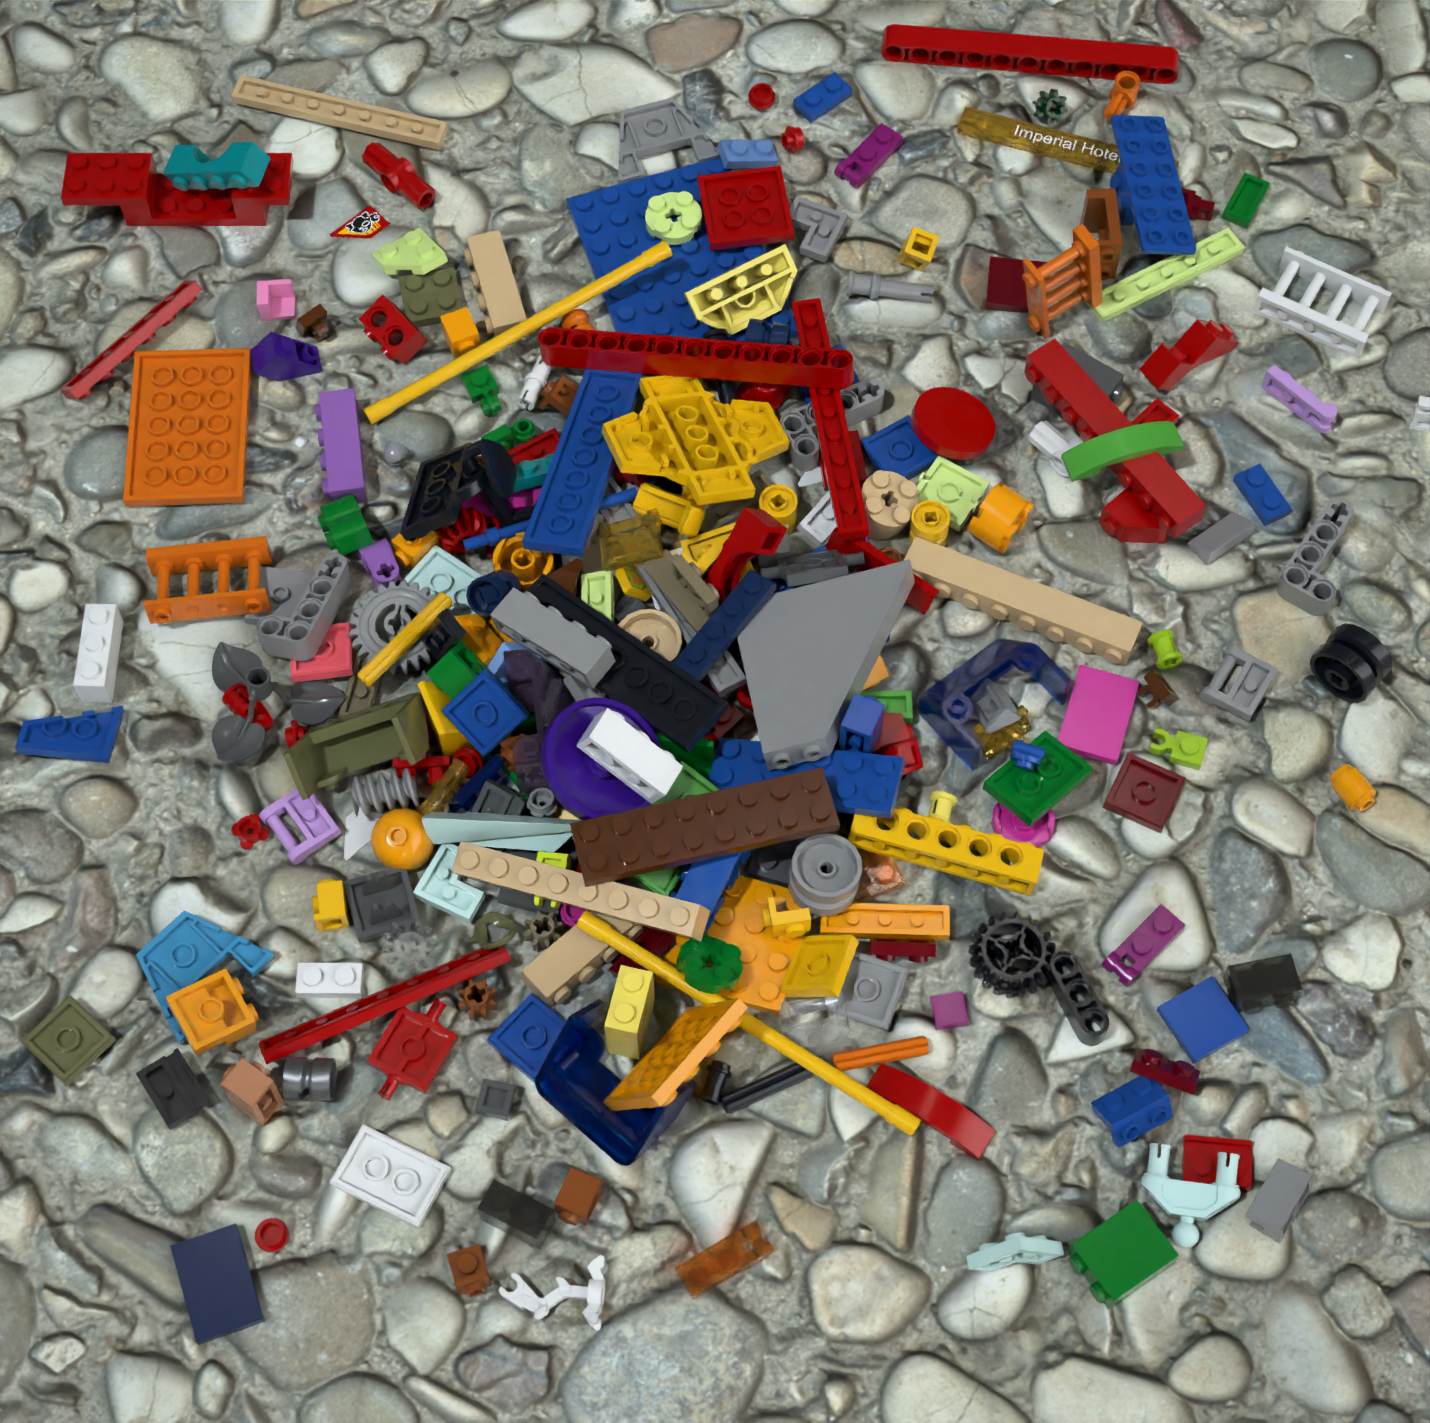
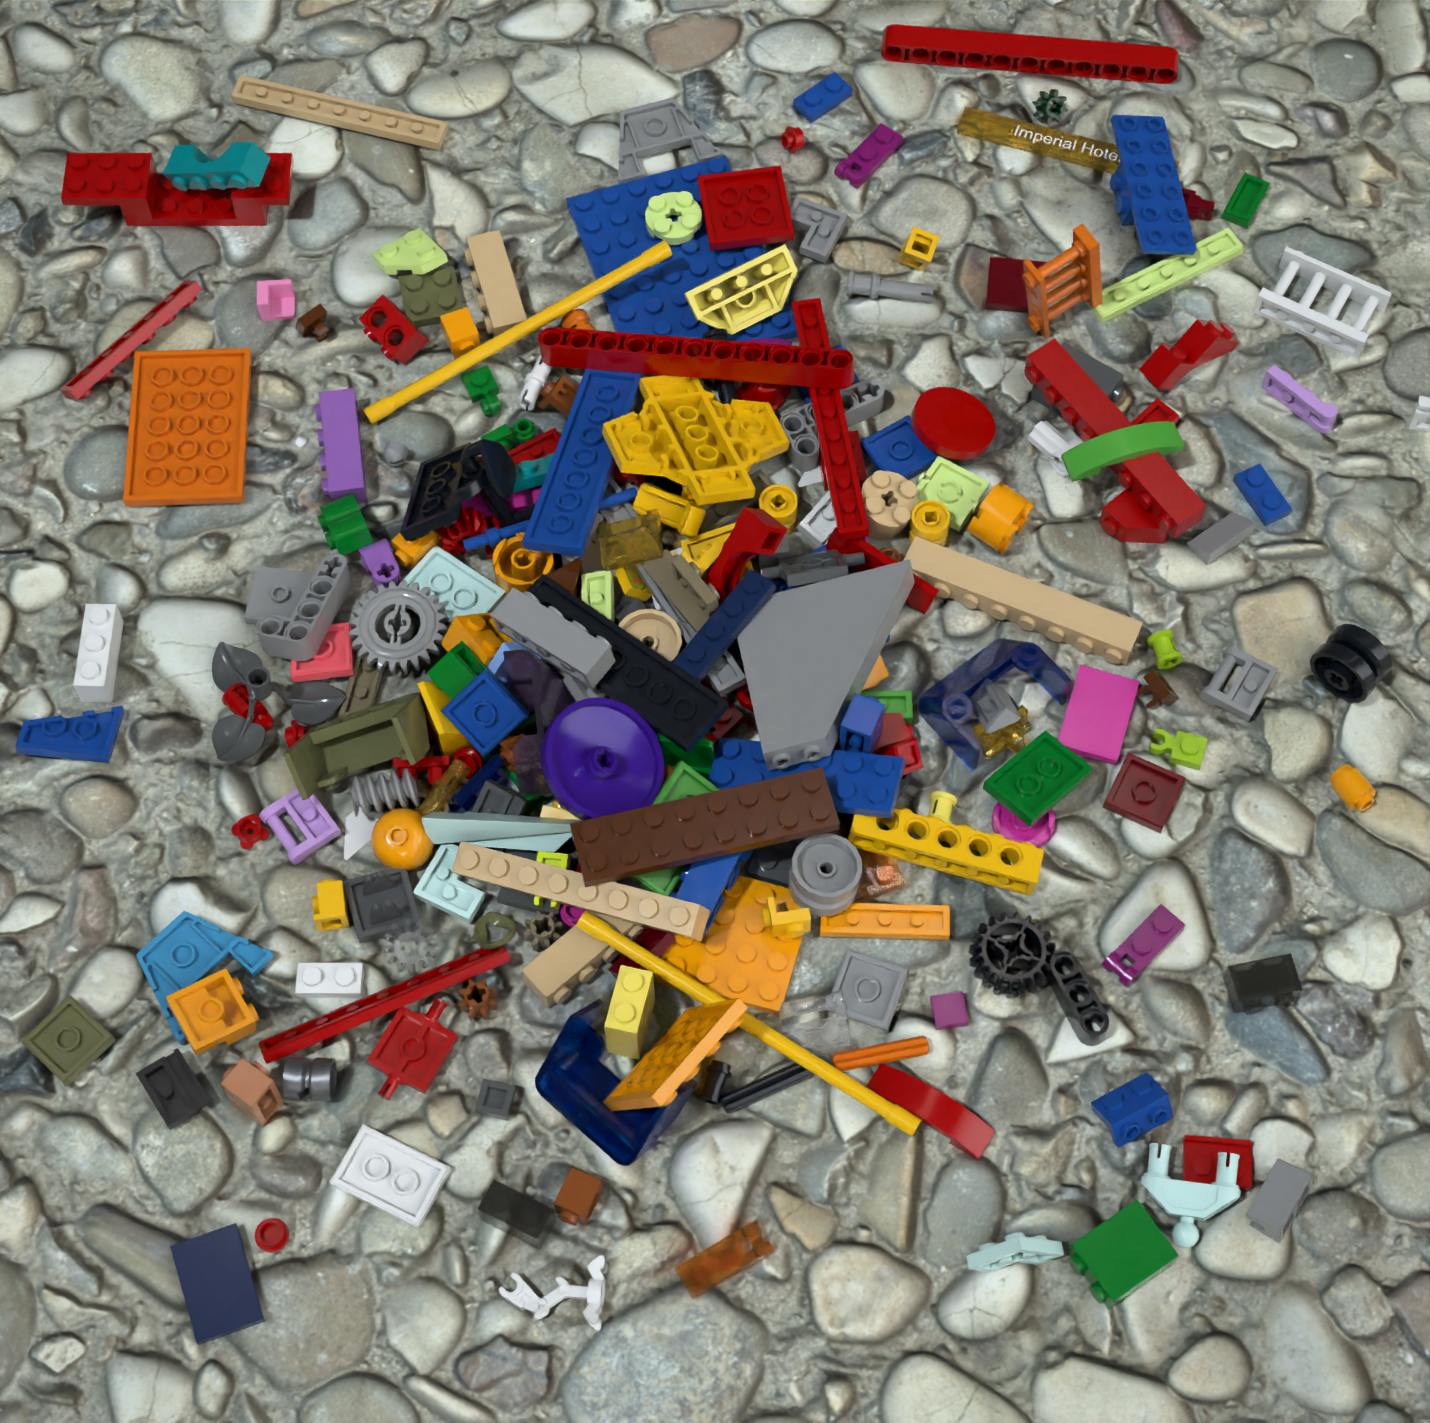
(208, 557): orange fence -> none
(284, 358): dark purple slope -> none
(363, 225): sticker -> none
(398, 175): red piece -> none
(403, 640): yellow axle -> none
(442, 634): black tile -> none
(469, 1271): dark orange bracket -> none
(489, 590): dark blue wheel -> none
(527, 1035): blue tile -> none
(542, 796): light grey plate -> none
(630, 755): white brick -> none
(725, 960): green plate -> none
(747, 153): medium blue plate -> none
(760, 332): dark blue wheel -> none
(761, 96): red plate -> none
(819, 966): yellow plate -> none
(889, 948): dark red plate -> none
(1026, 755): blue plate -> none
(1102, 217): dark orange panel -> none
(1122, 94): orange axle -> none
(1165, 1071): dark red plate -> none
(1202, 1019): blue tile -> none
(1318, 551): light grey beam -> none

